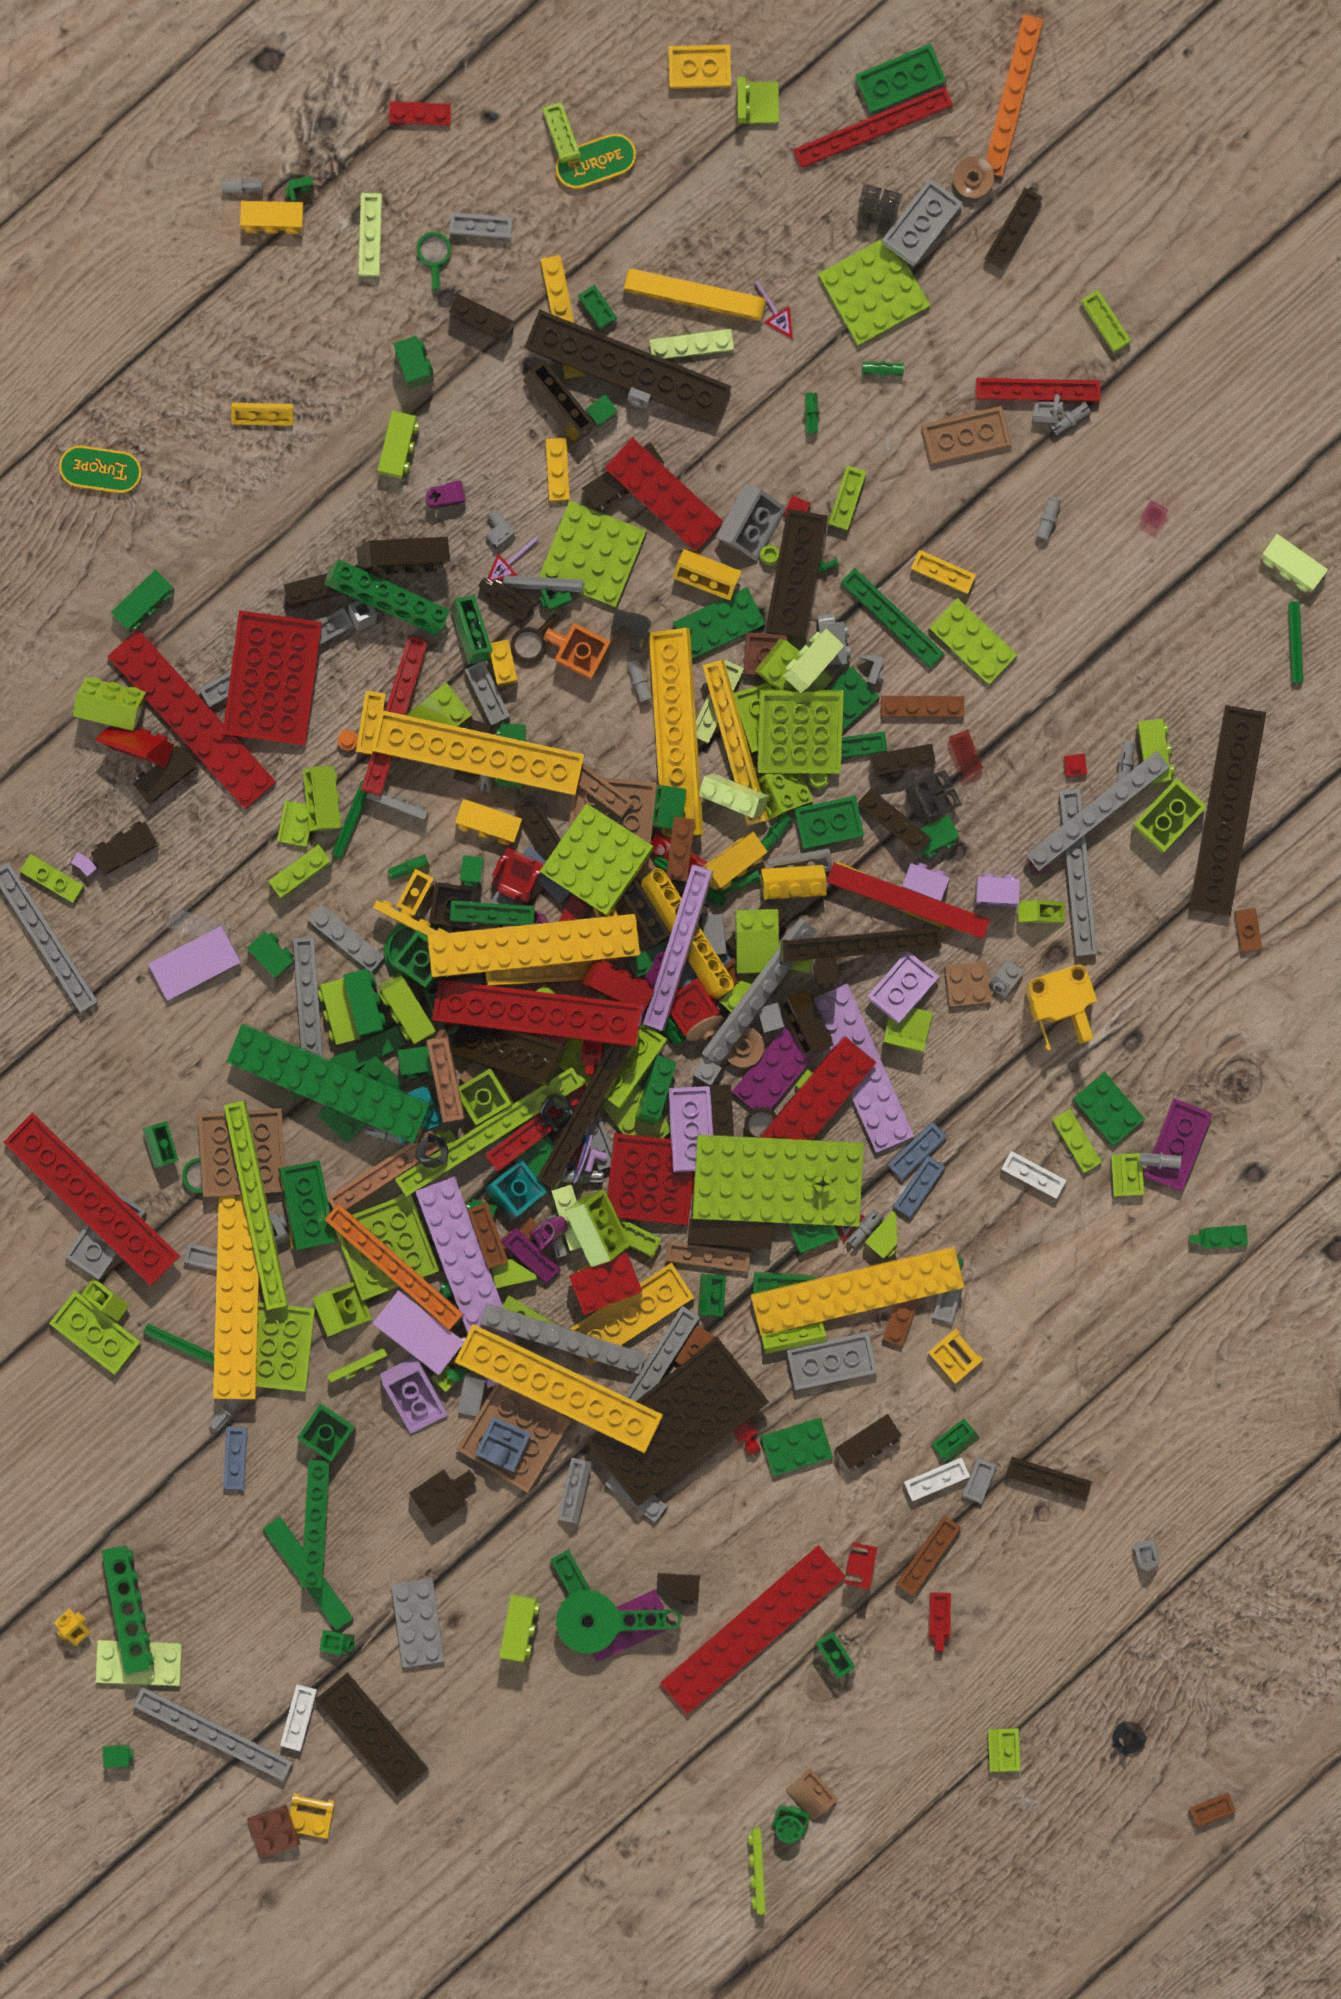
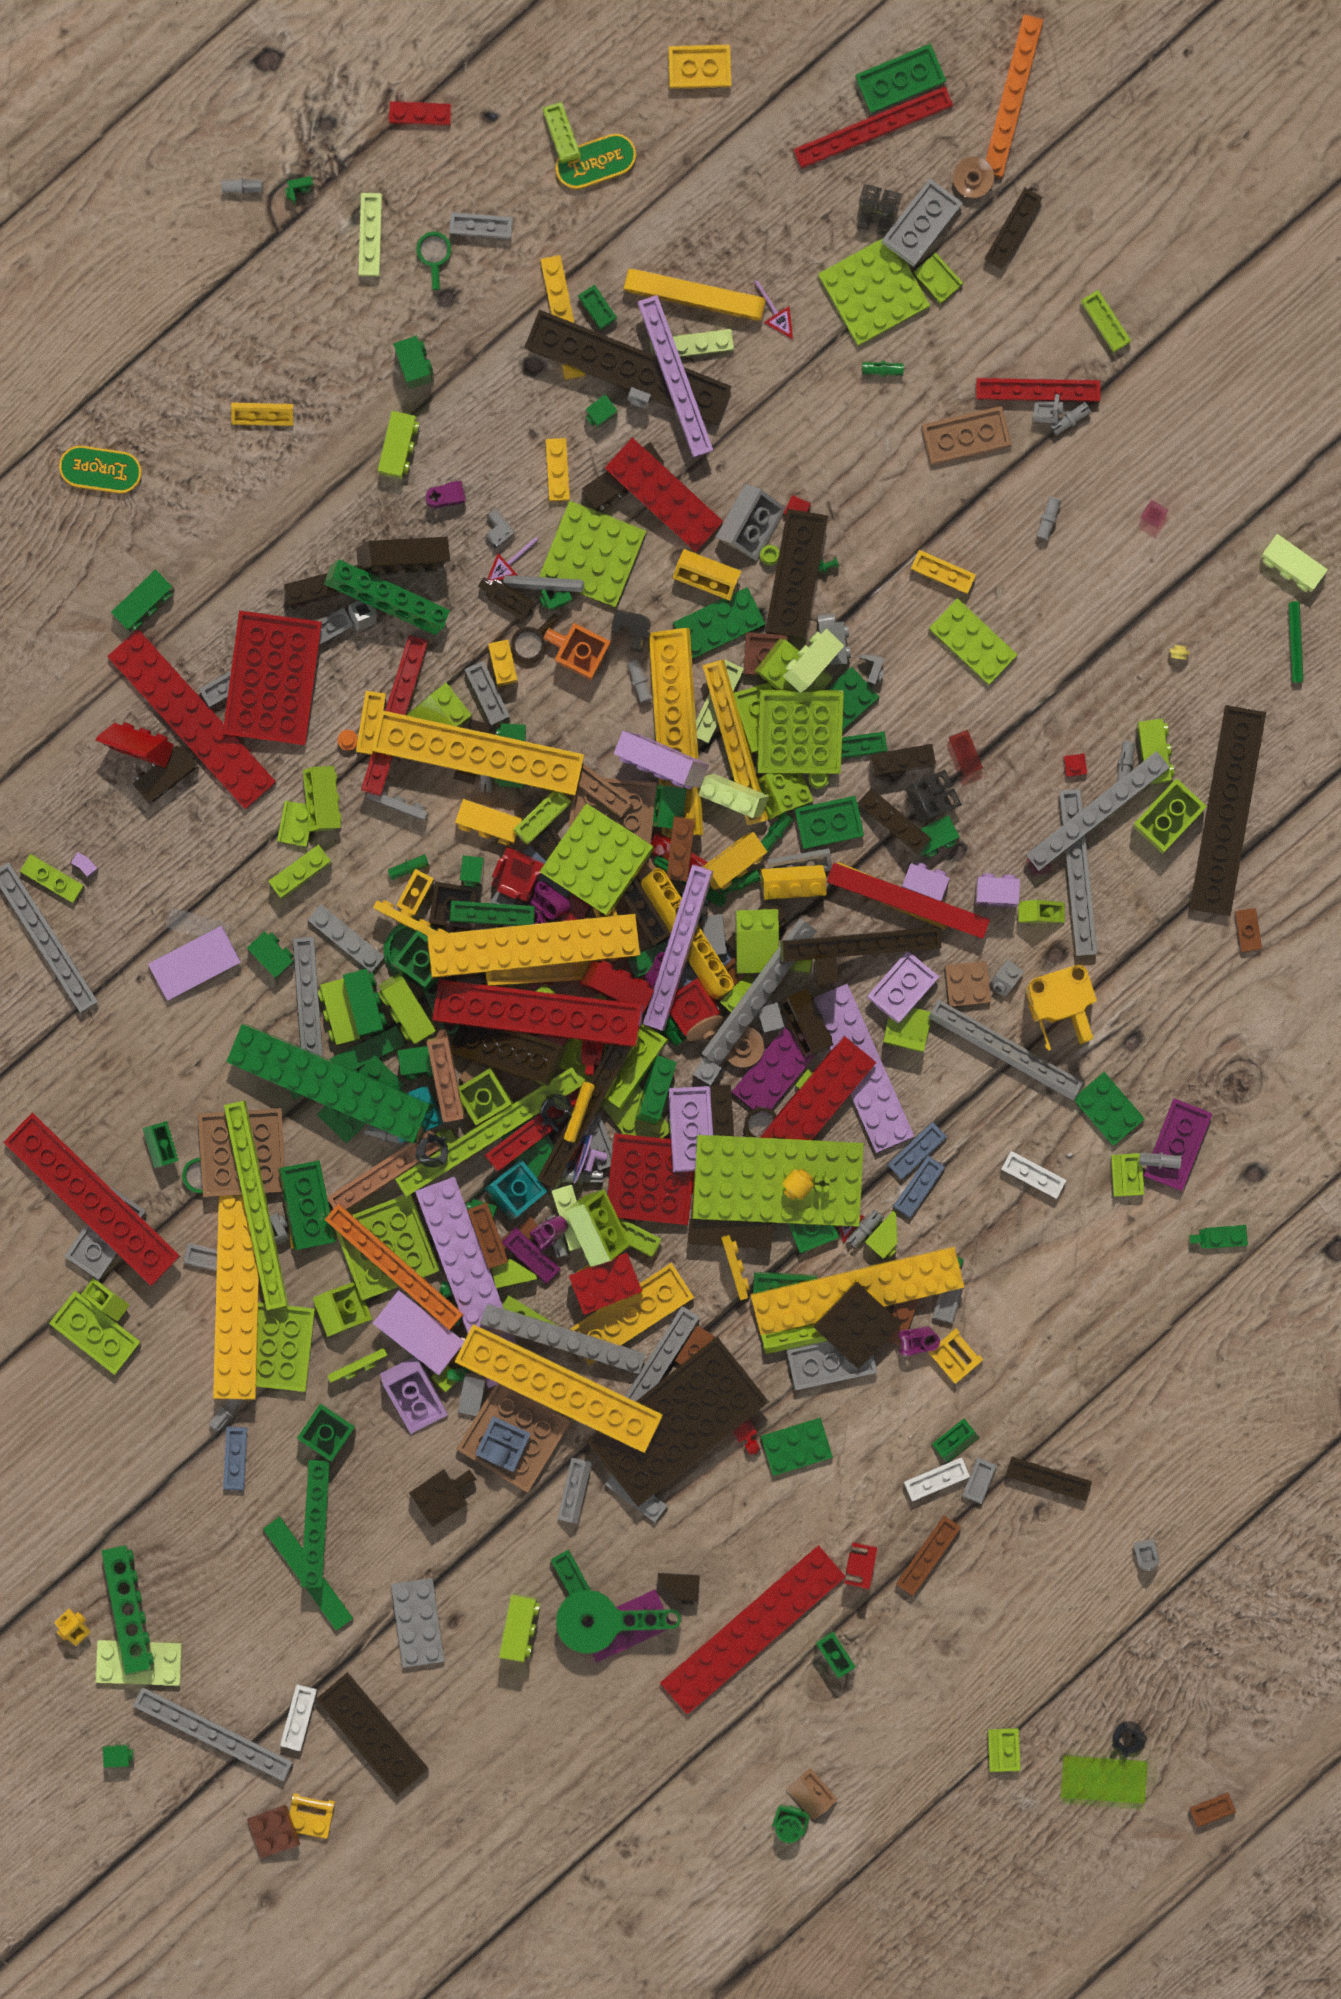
(109, 703): lime brick -> none
(124, 847): dark brown brick -> none
(179, 1343): green axle -> none
(272, 216): yellow brick -> none
(337, 1642): green bracket -> none
(350, 823): green axle -> none
(471, 629): green brick -> none
(481, 318): dark brown brick -> none
(541, 816): none -> lime plate
(549, 902): none -> magenta piece
(559, 402): dark brown brick -> none
(579, 1112): none -> yellow axle
(660, 760): none -> lavender brick
(675, 376): none -> lavender plate
(708, 1256): medium nougat tile -> none
(711, 1295): green slope -> none
(736, 1267): none -> yellow plate
(756, 1861): lime plate -> none
(757, 102): lime bracket -> none
(798, 1184): none -> yellow head
(811, 412): green axle -> none
(847, 498): lime plate -> none
(857, 1324): none -> dark brown plate
(868, 1442): dark brown brick -> none
(892, 618): green tile -> none
(914, 1340): none -> magenta piece
(922, 706): dark orange plate -> none
(938, 278): none -> lime plate
(939, 1618): red hinge -> none
(1005, 1049): none -> light grey plate
(1076, 1140): lime plate -> none
(1104, 1779): none -> clear neon green plate
(1179, 652): none -> light yellow plate

